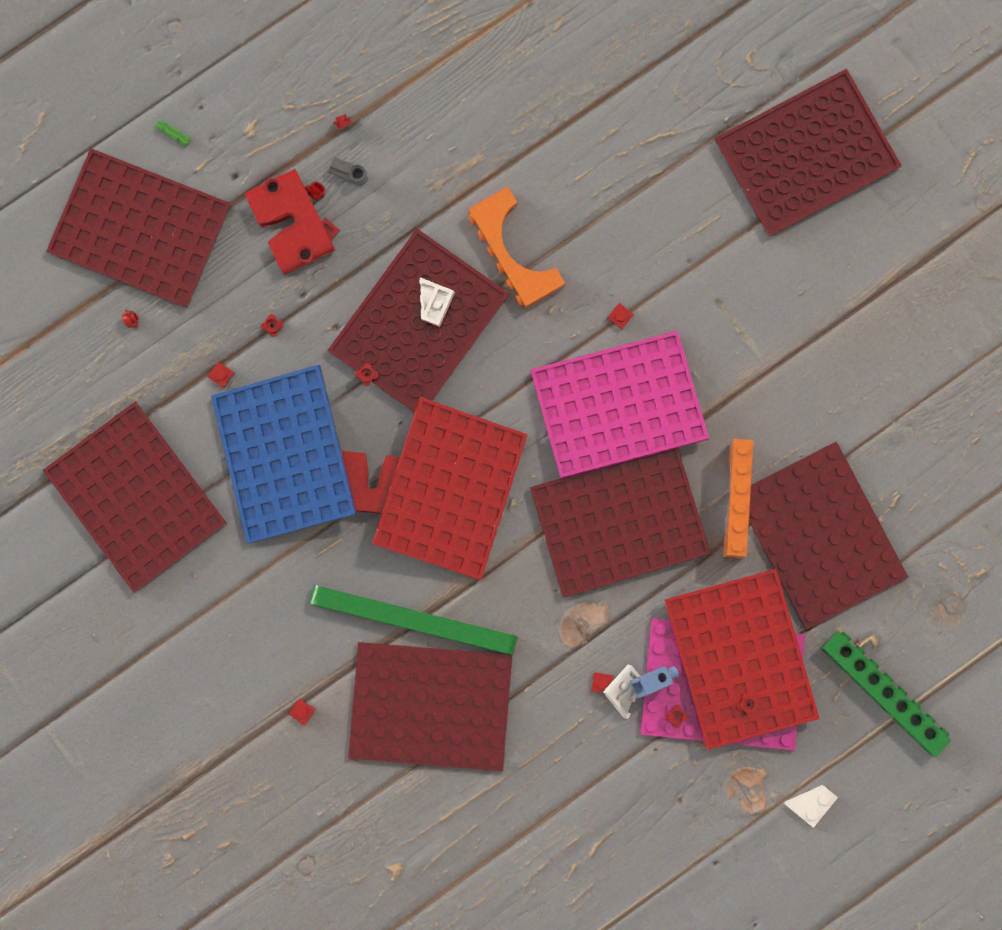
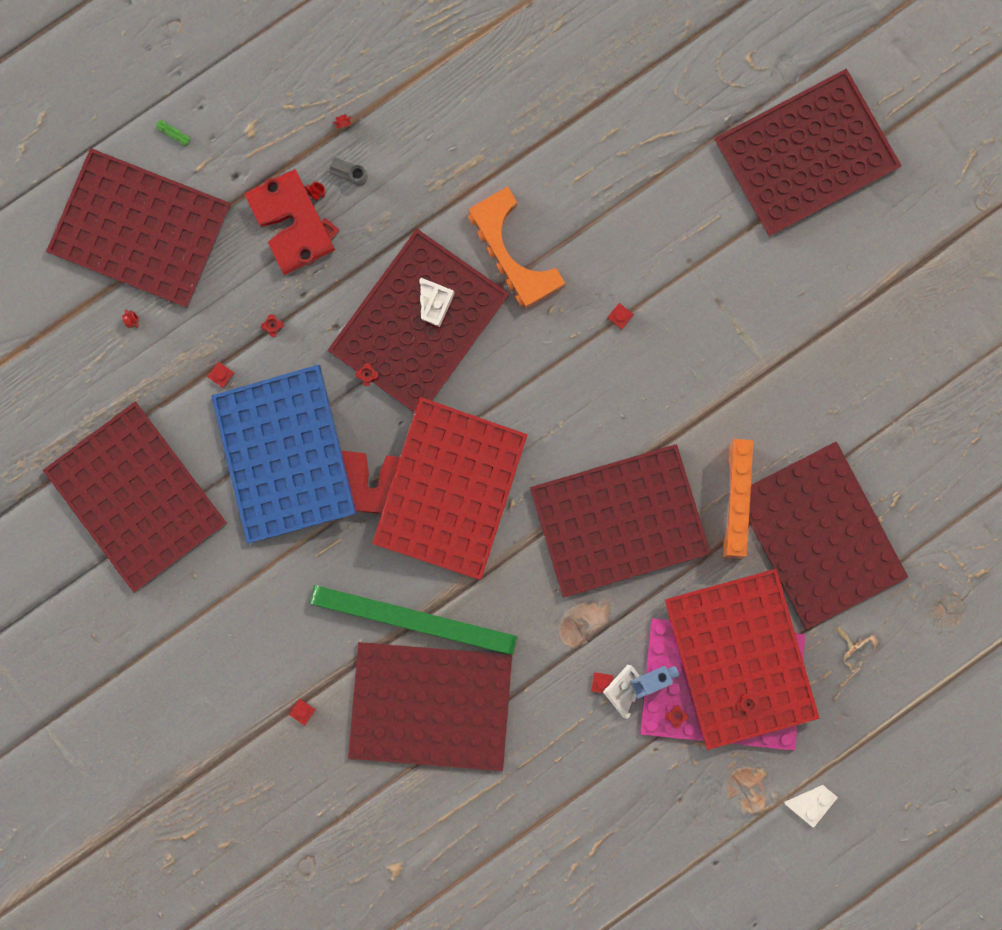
(619, 404): dark pink plate -> none
(903, 719): green brick -> none

